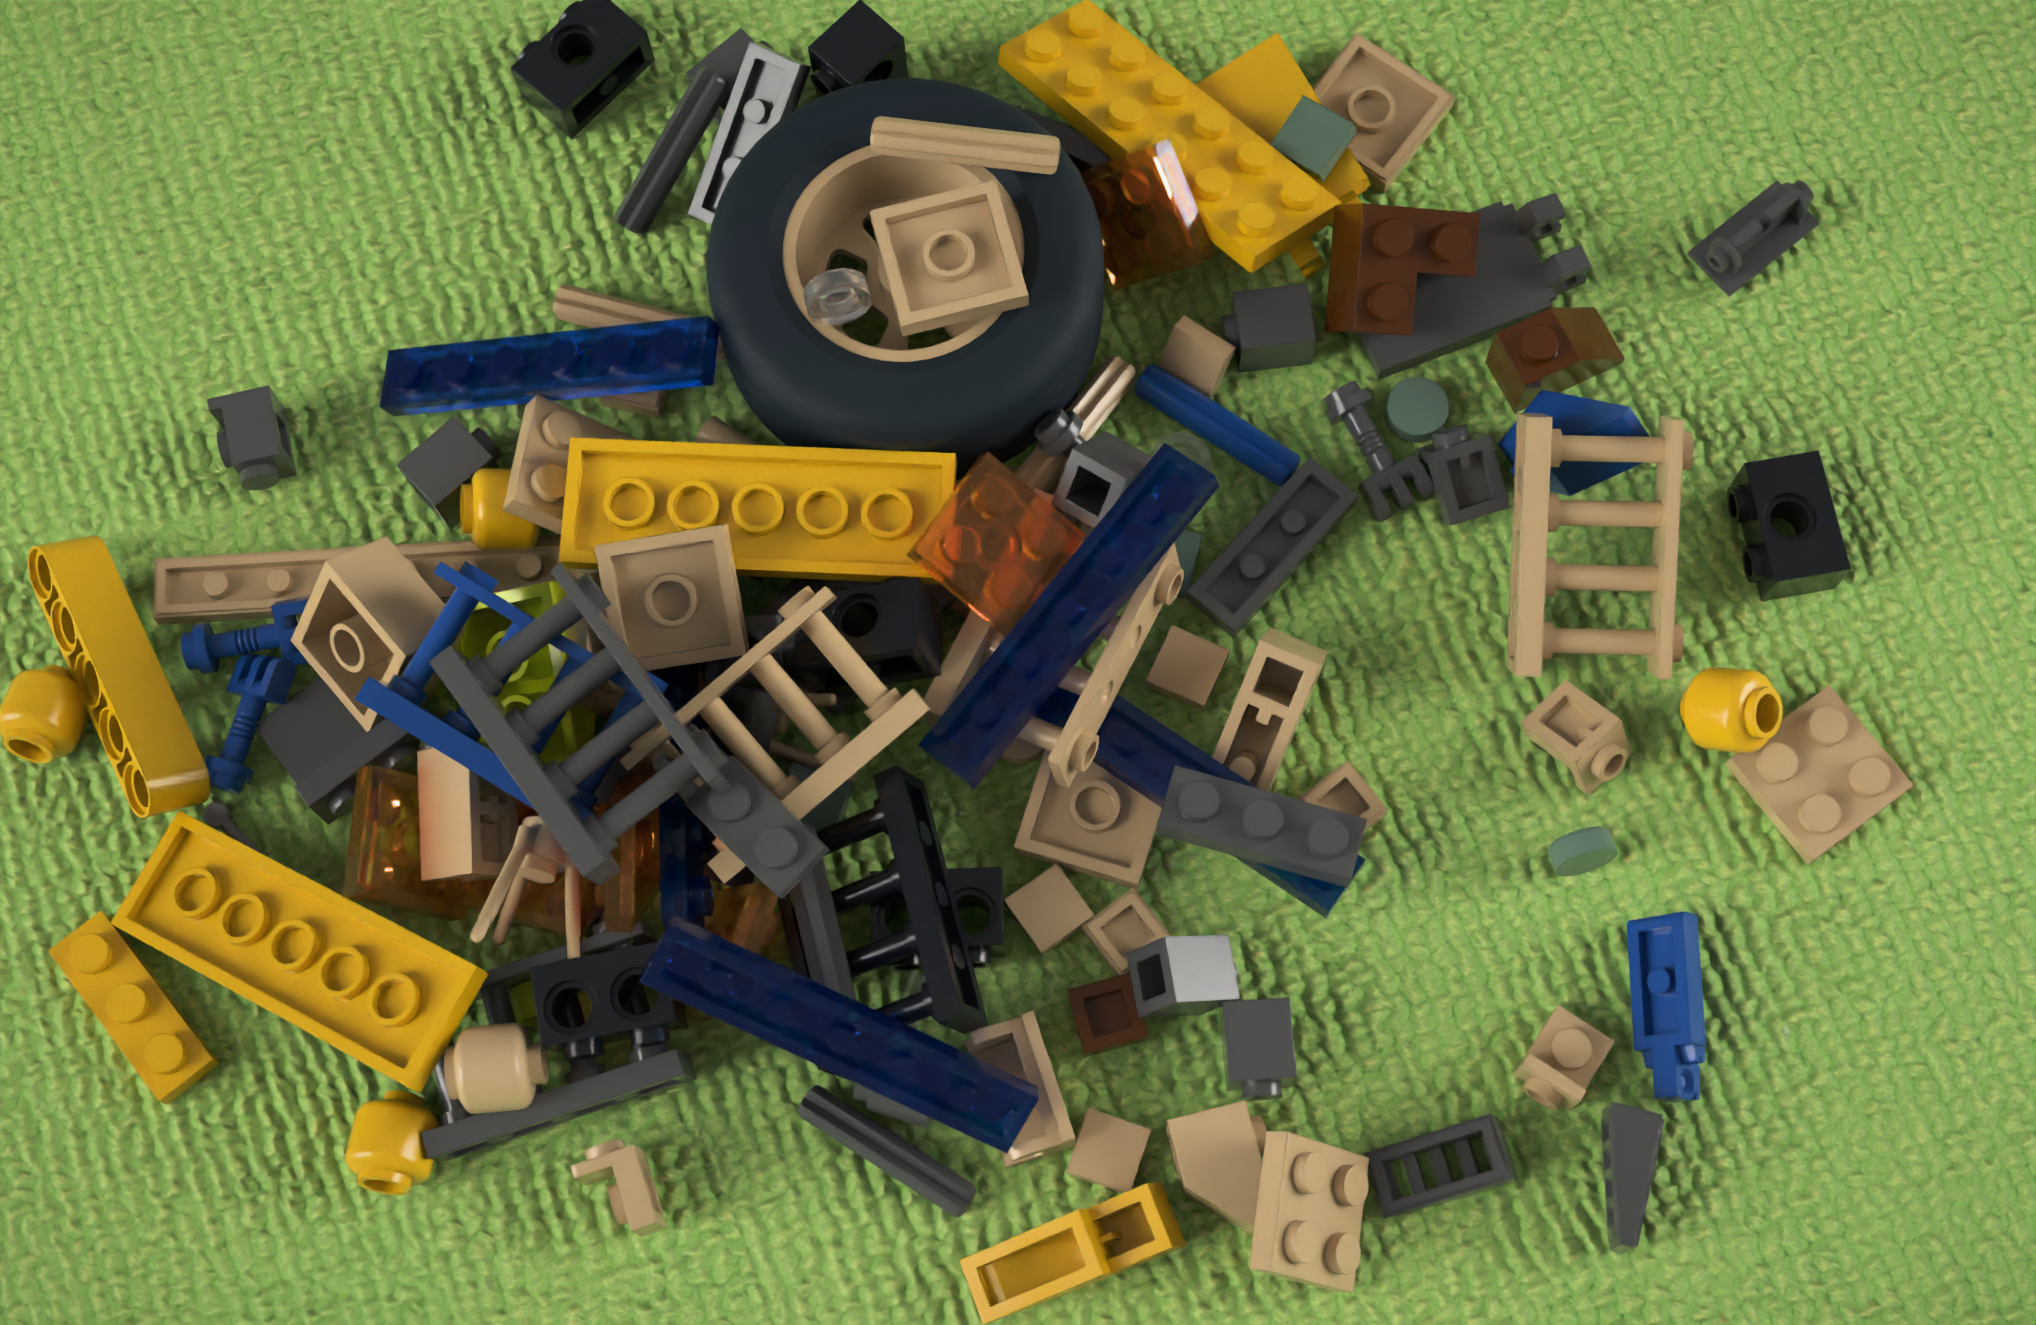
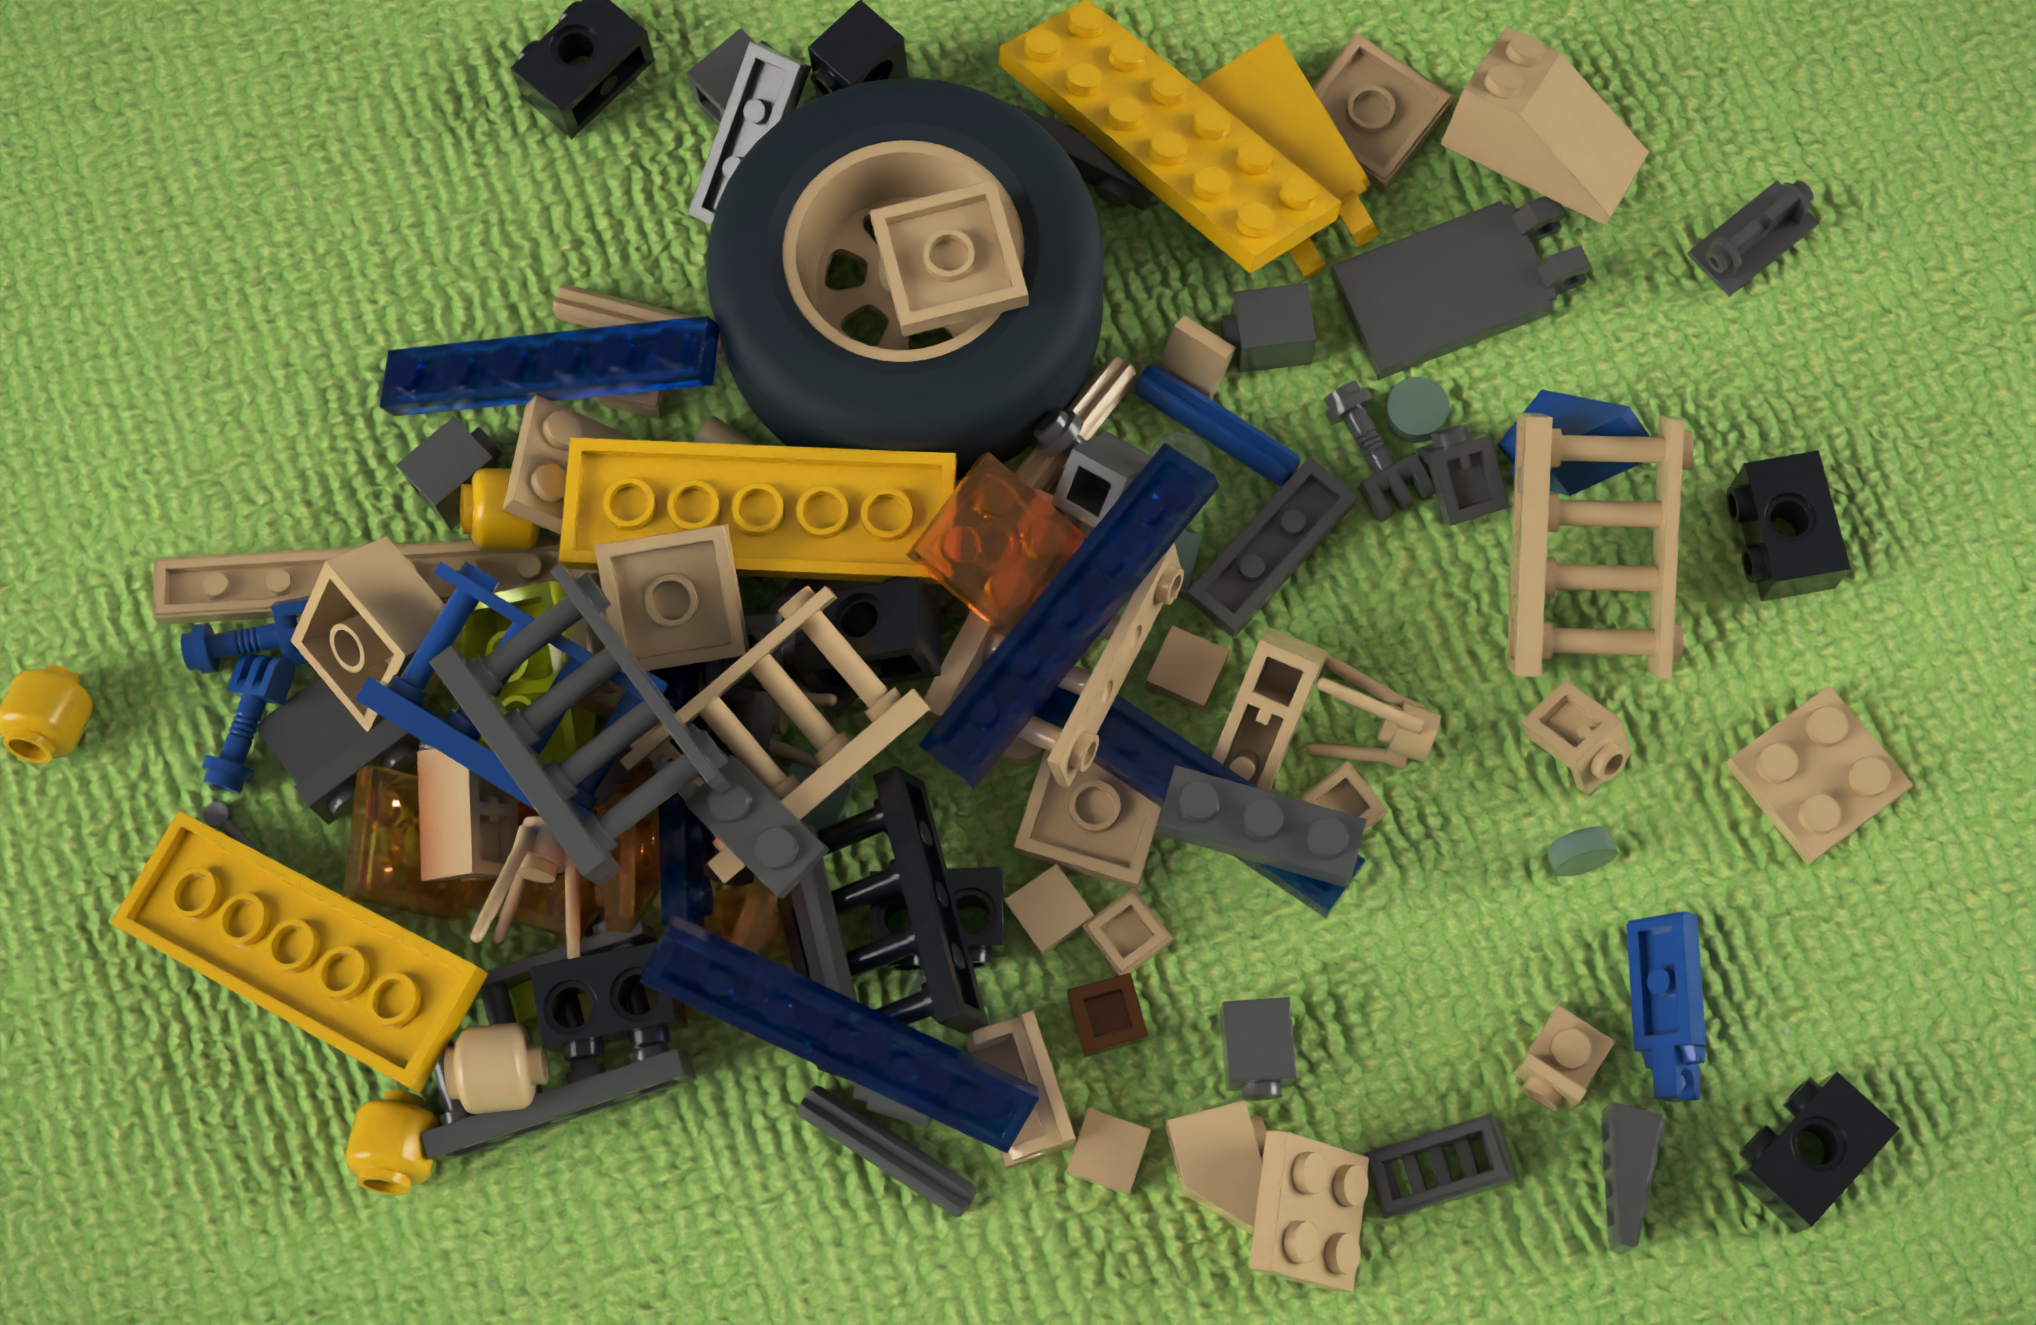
(121, 674): yellow beam -> none
(133, 1007): yellow plate -> none
(254, 437): dark grey brick -> none
(635, 1194): tan bracket -> none
(672, 150): dark grey axle -> none
(837, 296): clear tile -> none
(965, 145): tan axle -> none
(1072, 1252): yellow slope -> none
(1146, 215): clear orange plate -> none
(1183, 975): brick -> none
(1314, 138): sand green tile -> none
(1378, 261): reddish brown brick -> none
(1404, 725): none -> tan plant
(1545, 128): none -> tan slope
(1551, 353): reddish brown slope -> none
(1731, 710): yellow head -> none
(1851, 1137): none -> black brick

